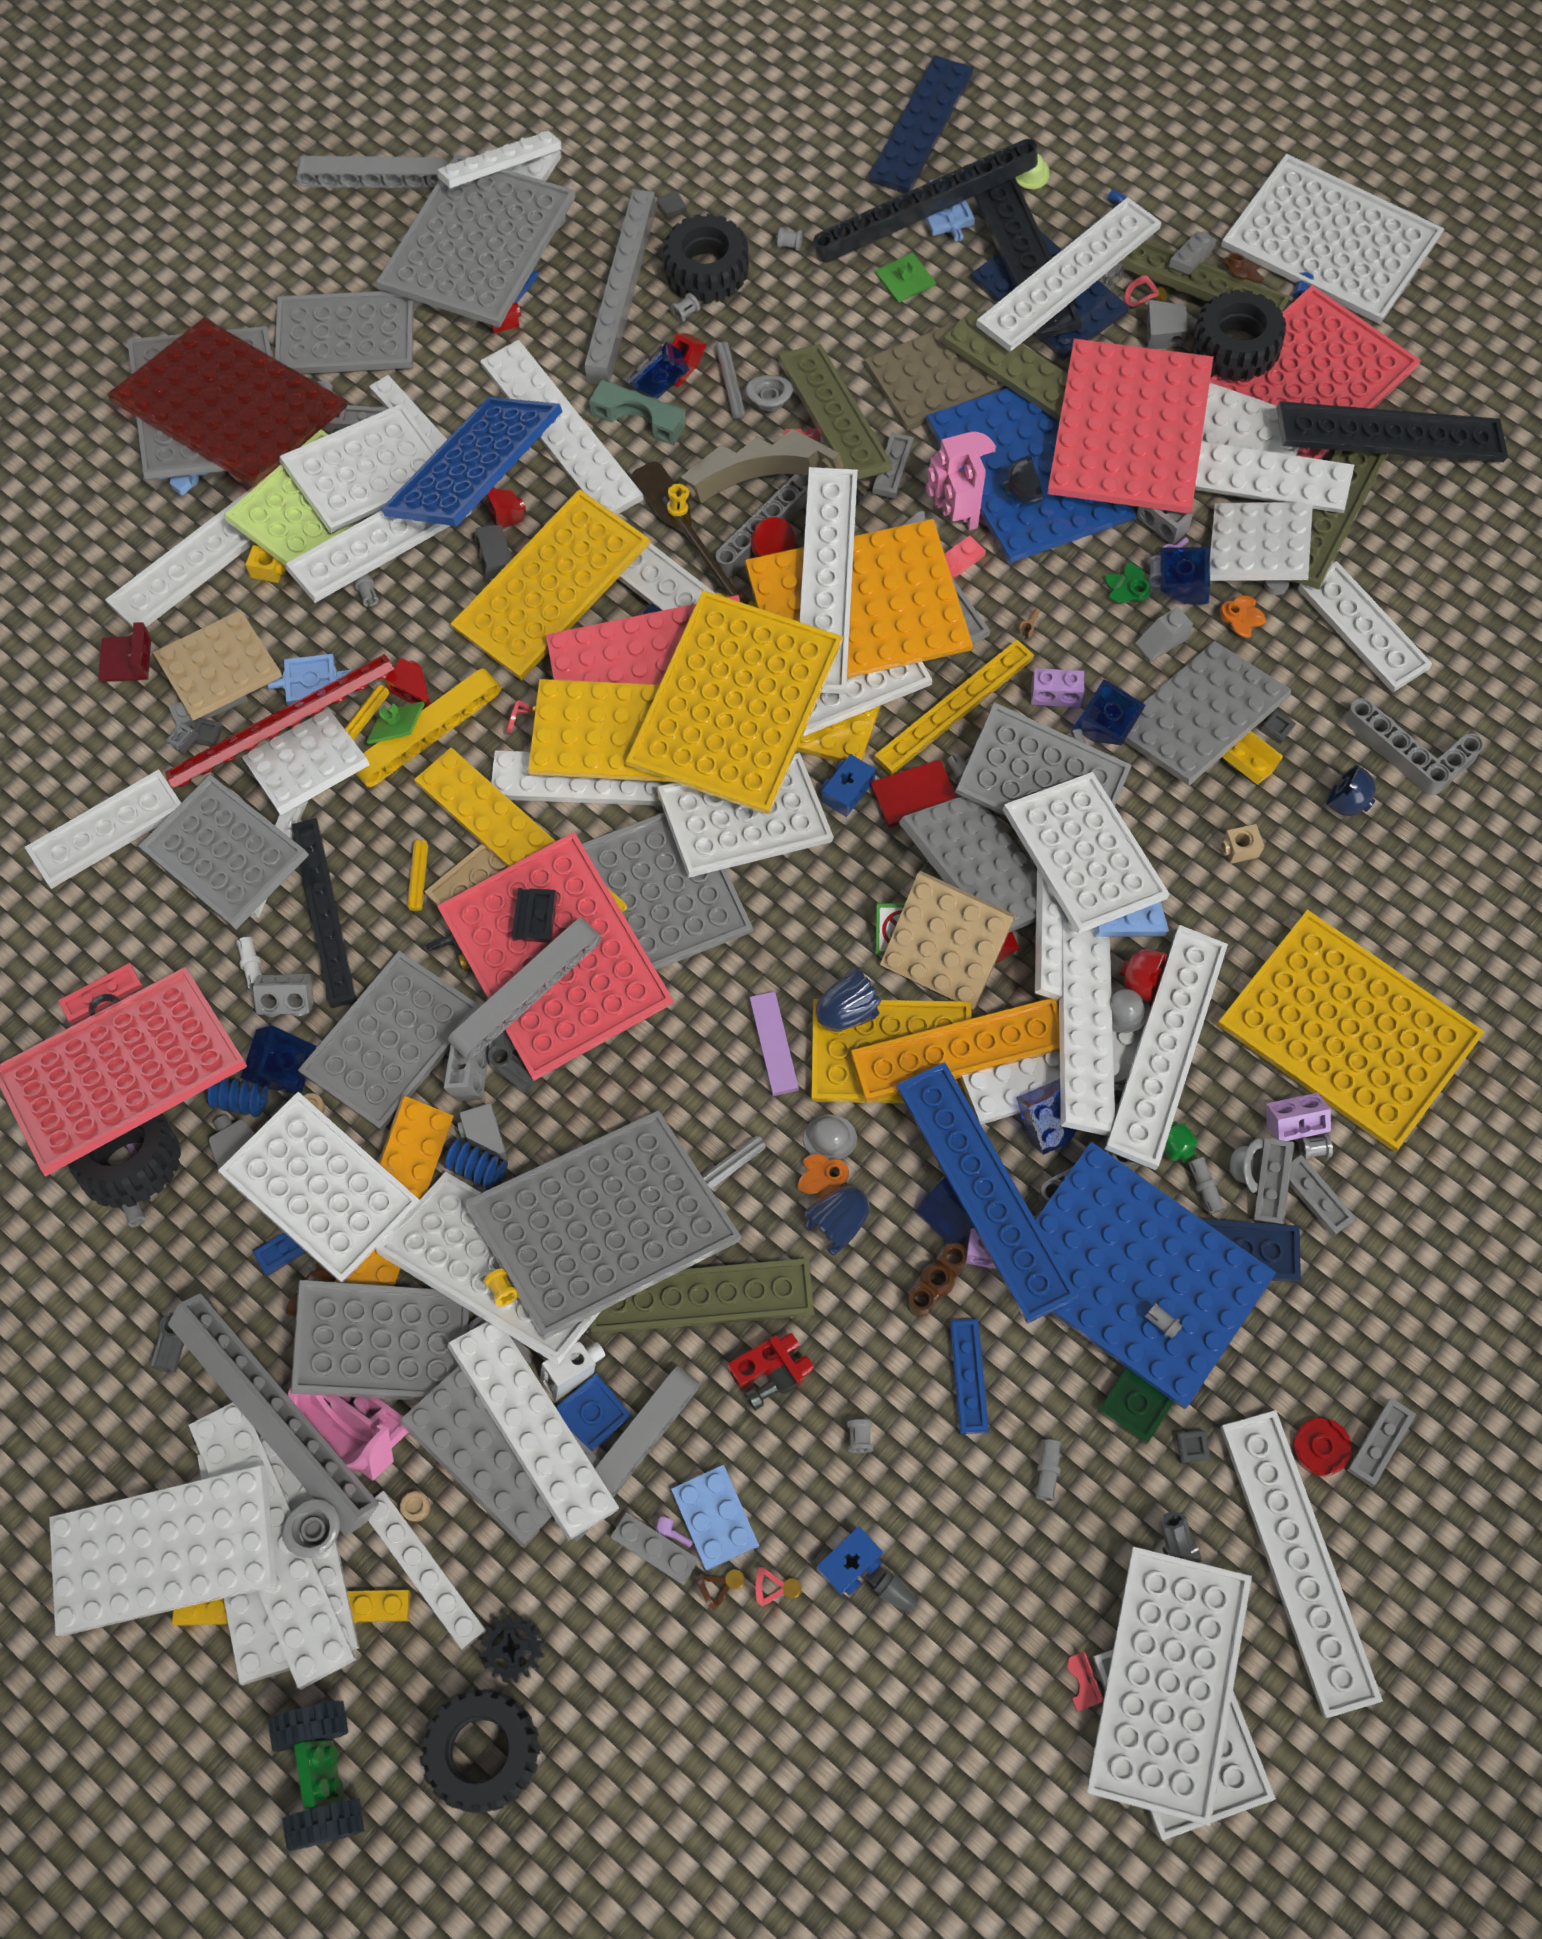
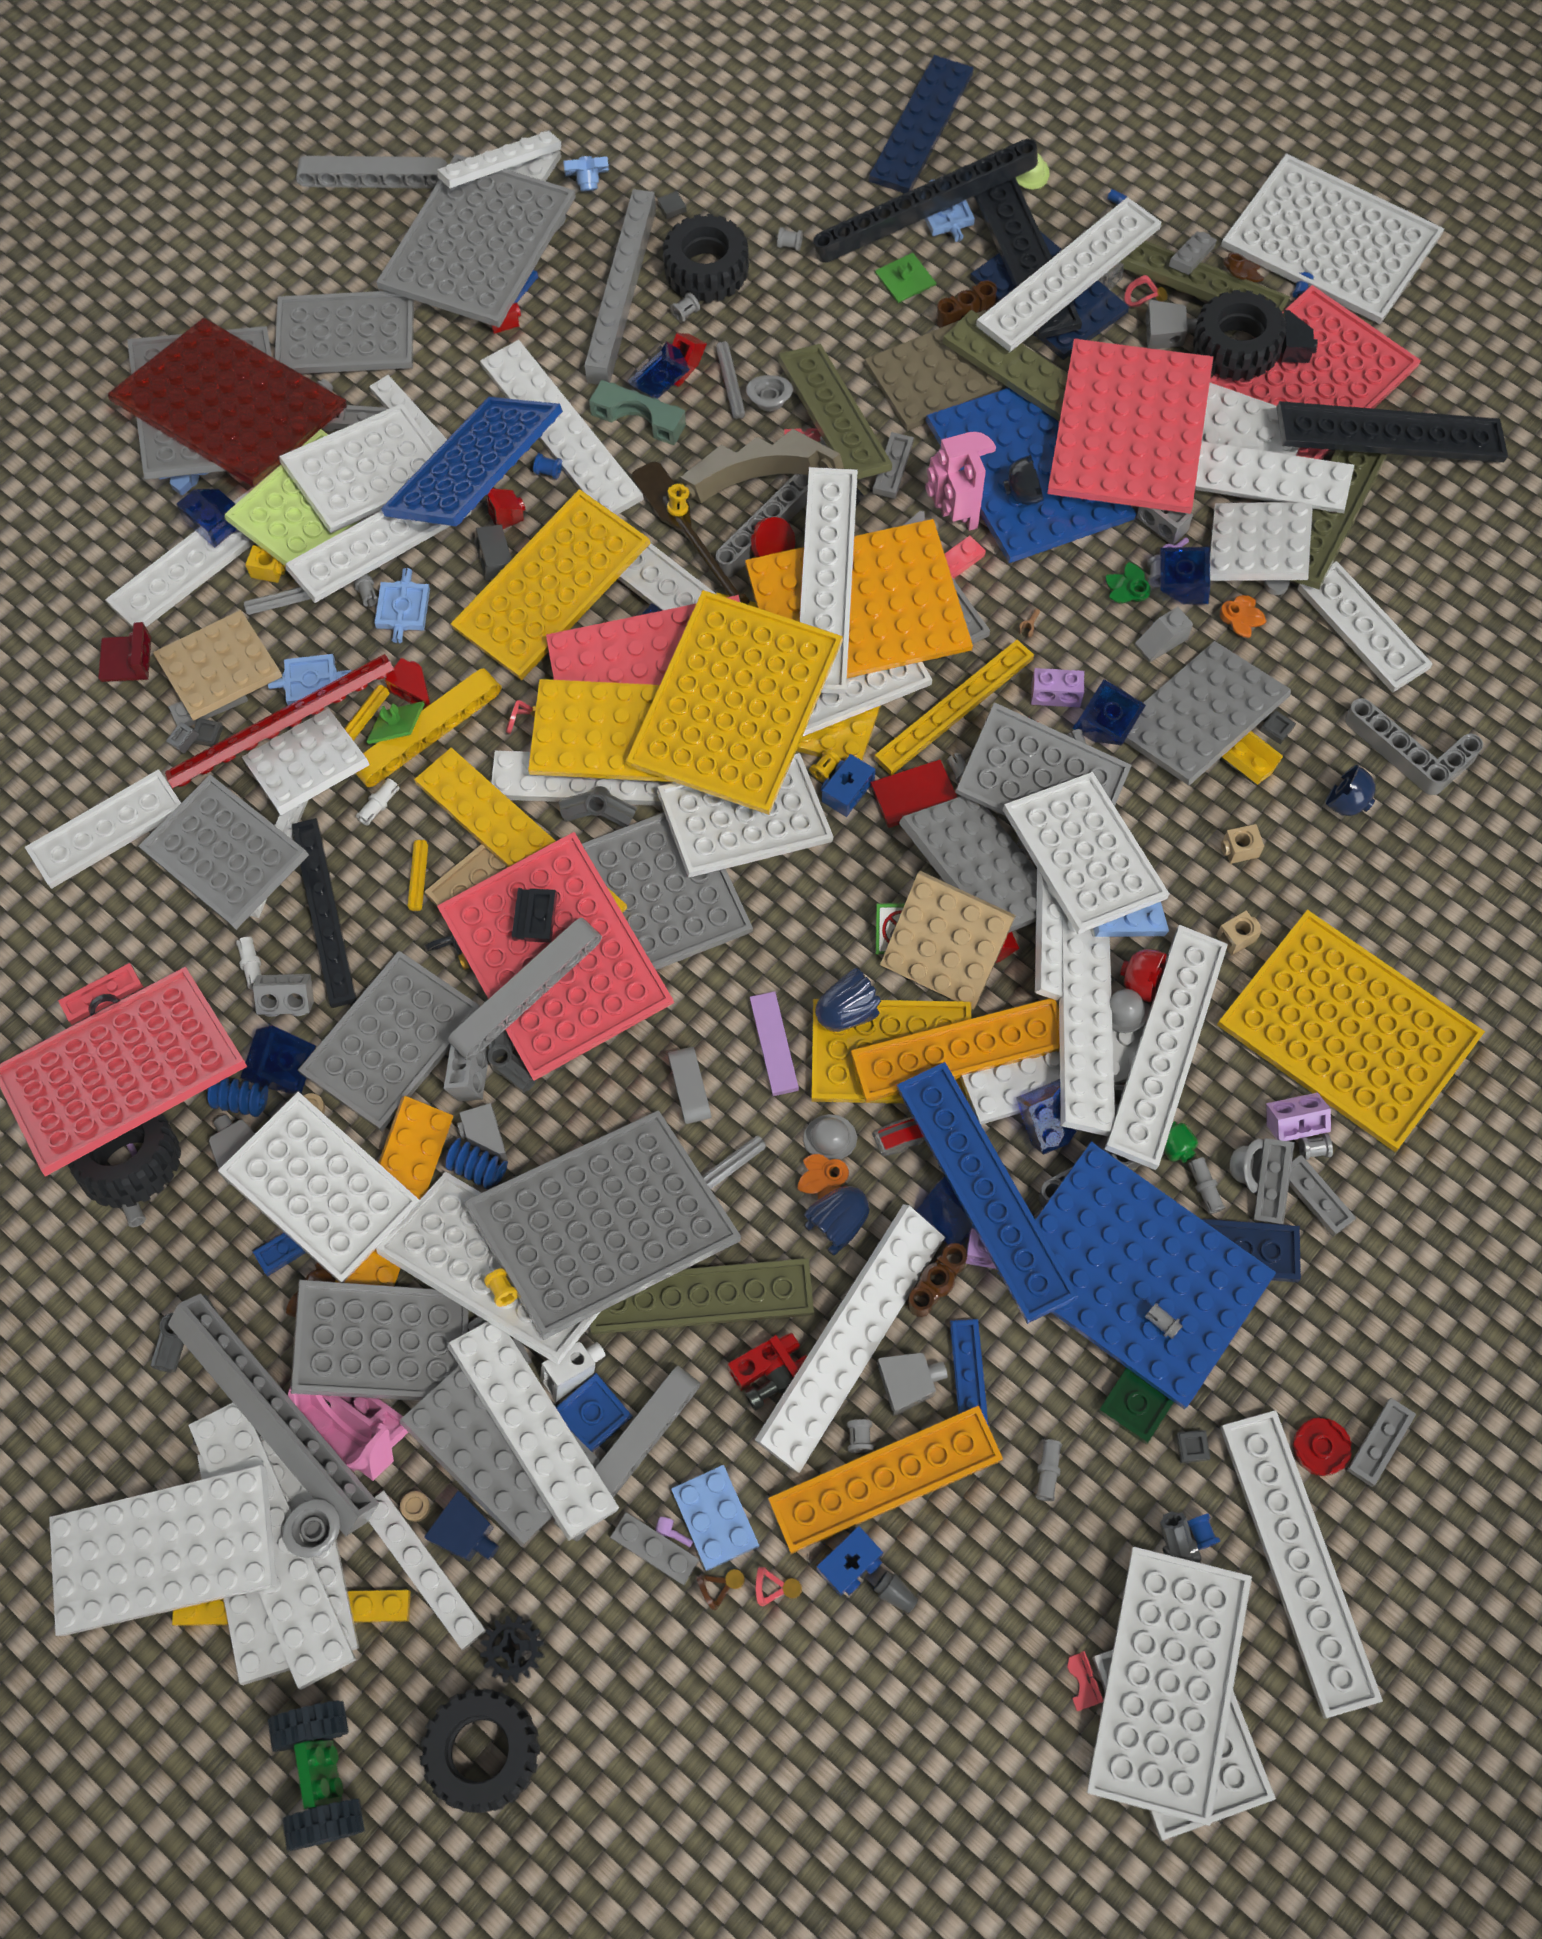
(206, 512): none -> clear blue slope
(275, 600): none -> light grey axle
(377, 802): none -> white pin
(402, 605): none -> light blue plate
(462, 1530): none -> dark blue torso
(547, 466): none -> blue bush
(584, 805): none -> dark grey piece
(586, 171): none -> light blue plant
(689, 1085): none -> light grey beam
(825, 765): none -> yellow bush
(850, 1339): none -> white plate
(885, 1479): none -> light orange plate
(898, 1136): none -> slope
(909, 1380): none -> light grey torso
(955, 308): none -> reddish brown piece
(1203, 1531): none -> blue bush
(1236, 941): none -> tan brick
(1298, 340): none -> black slope

